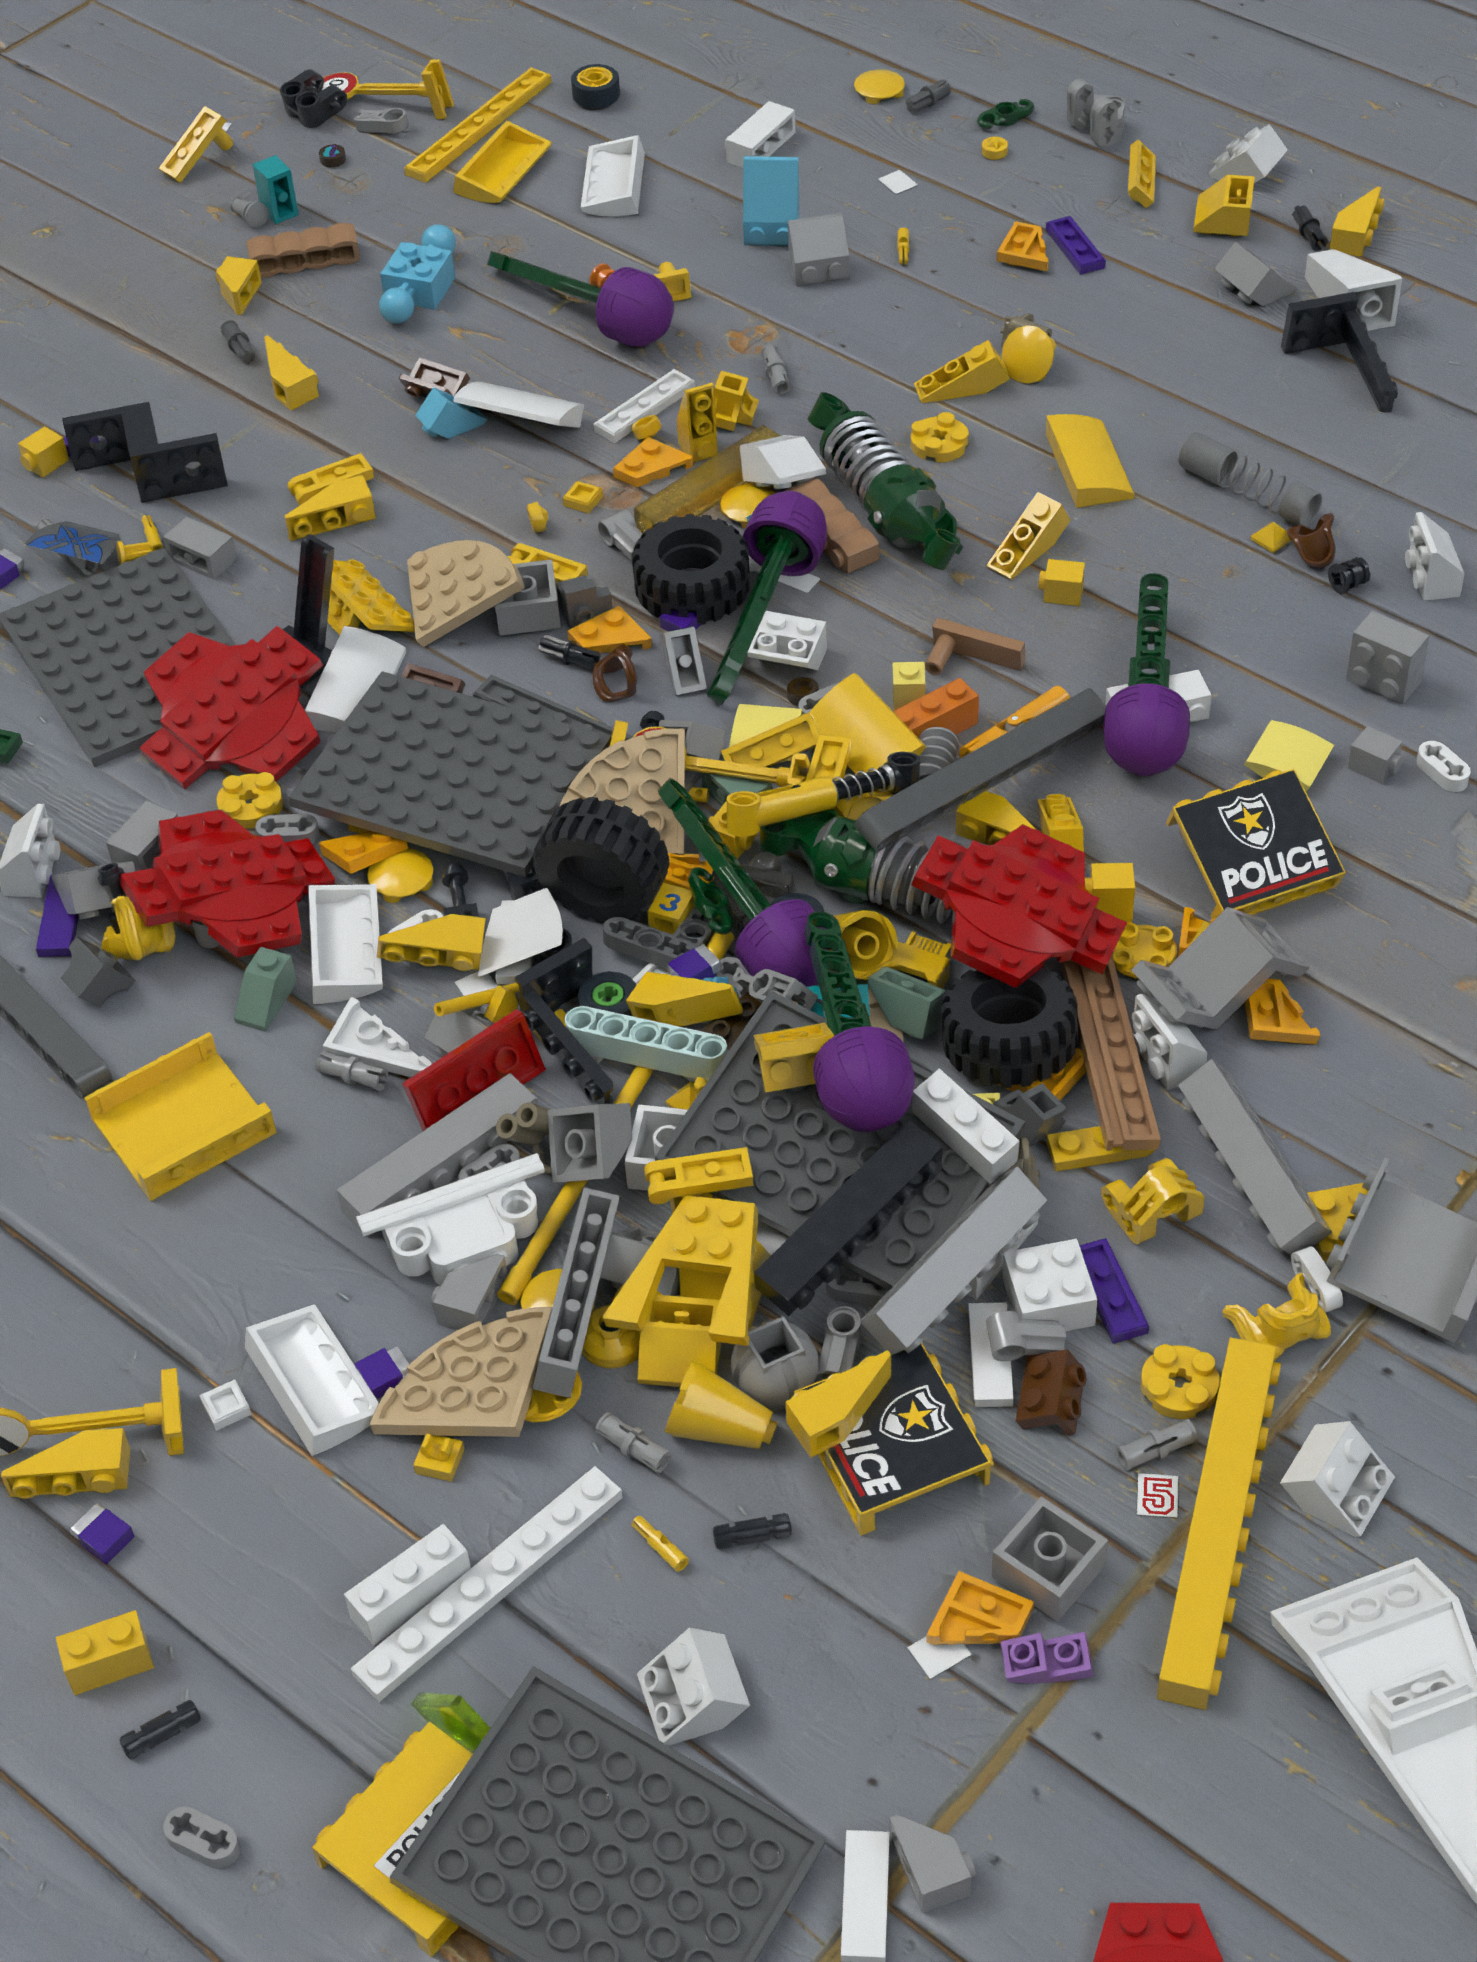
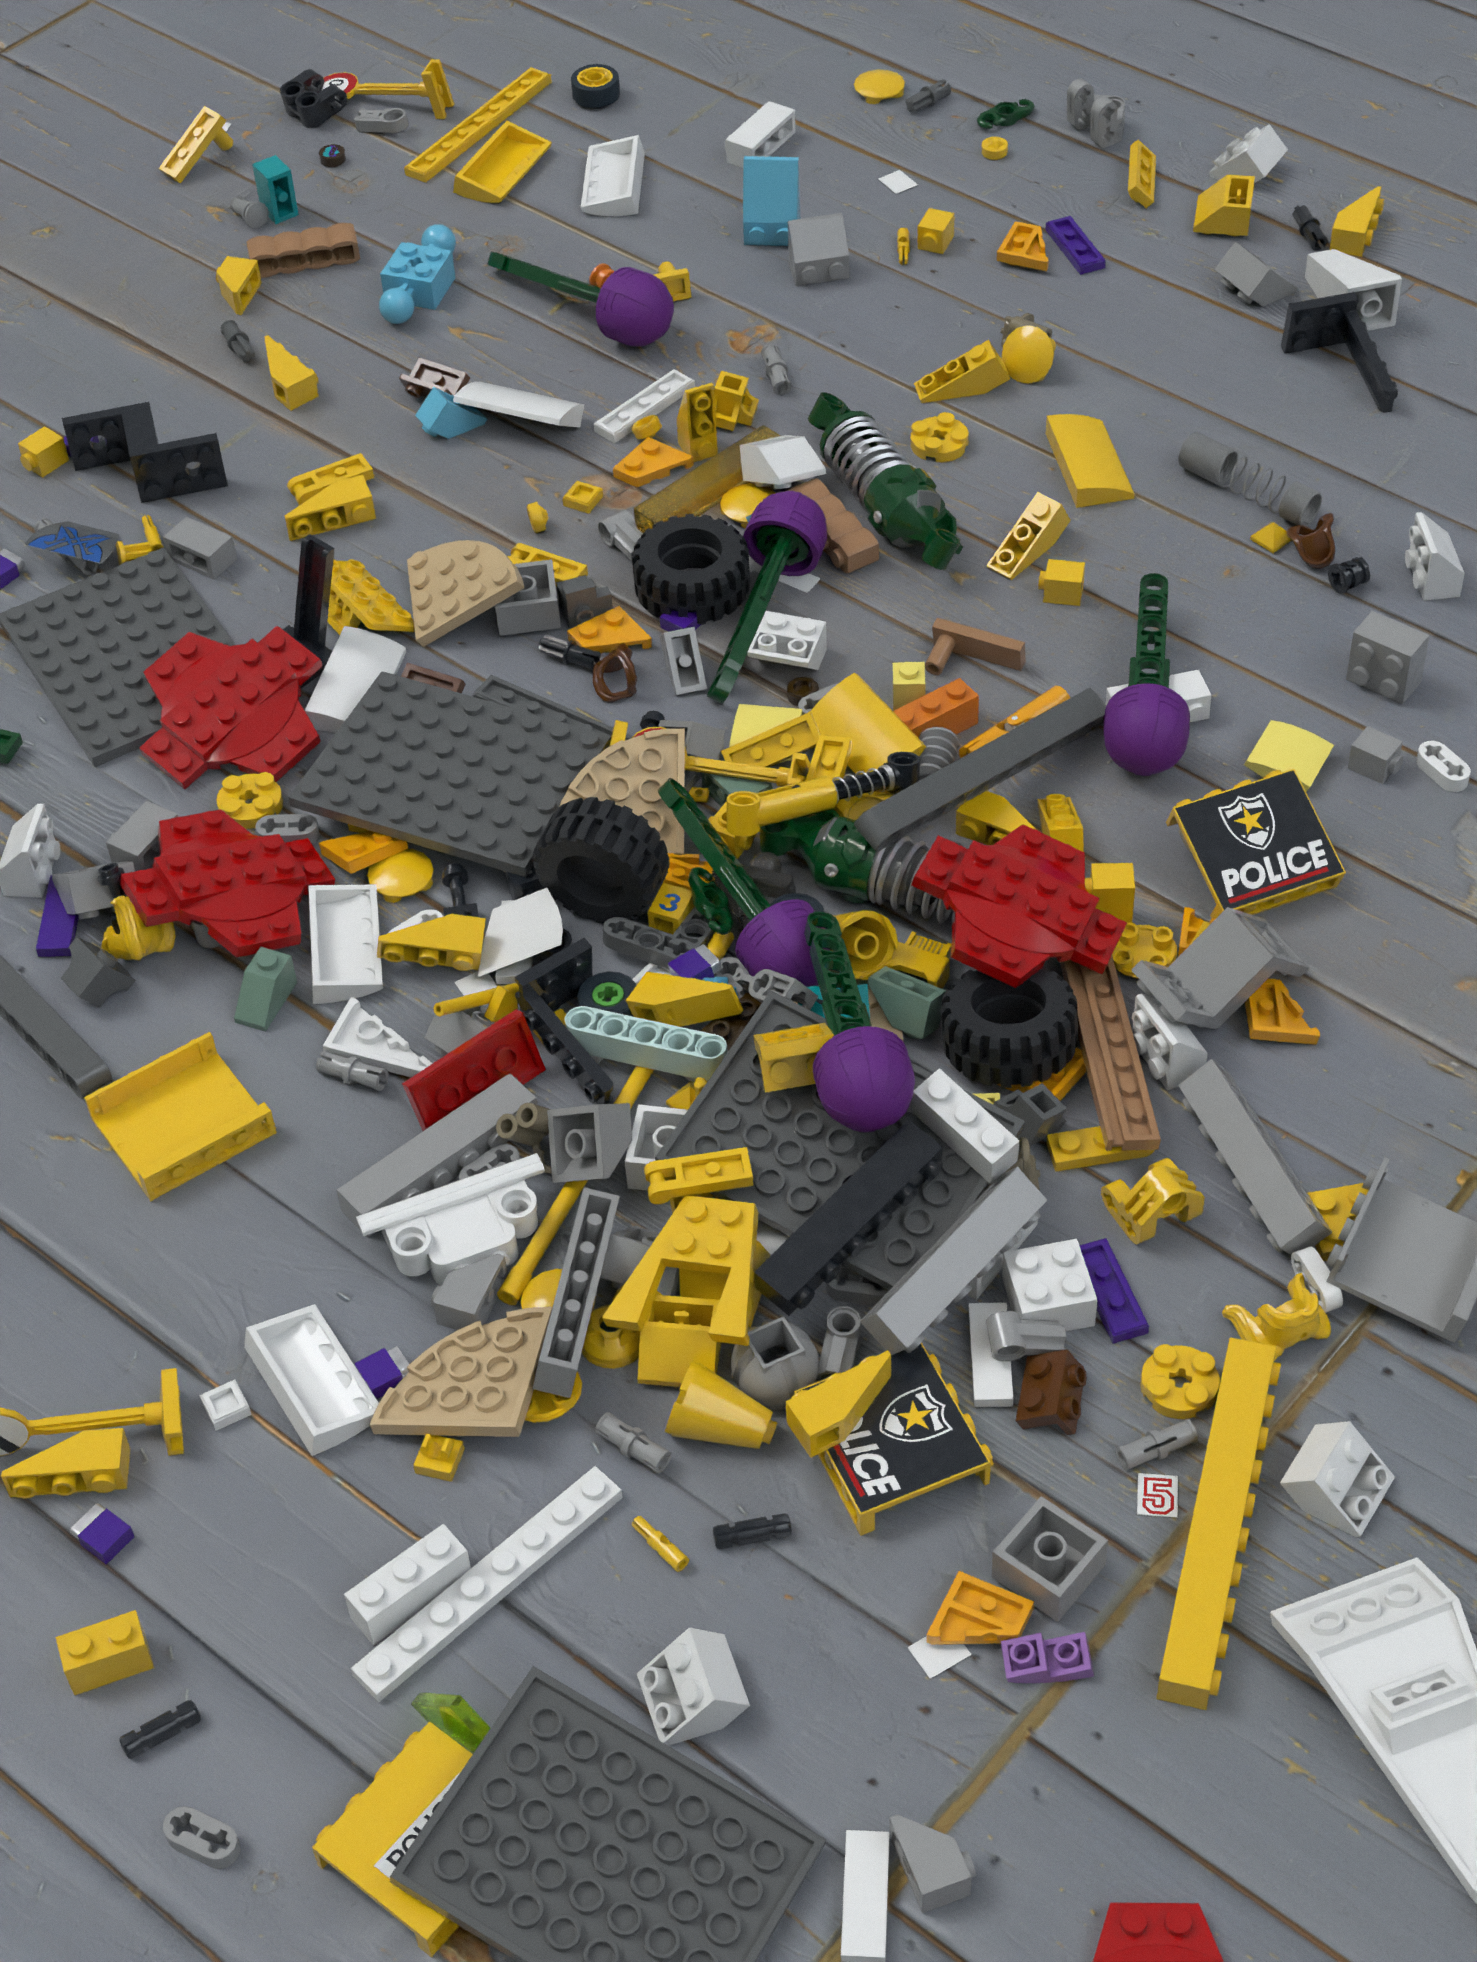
(935, 231): none -> yellow brick

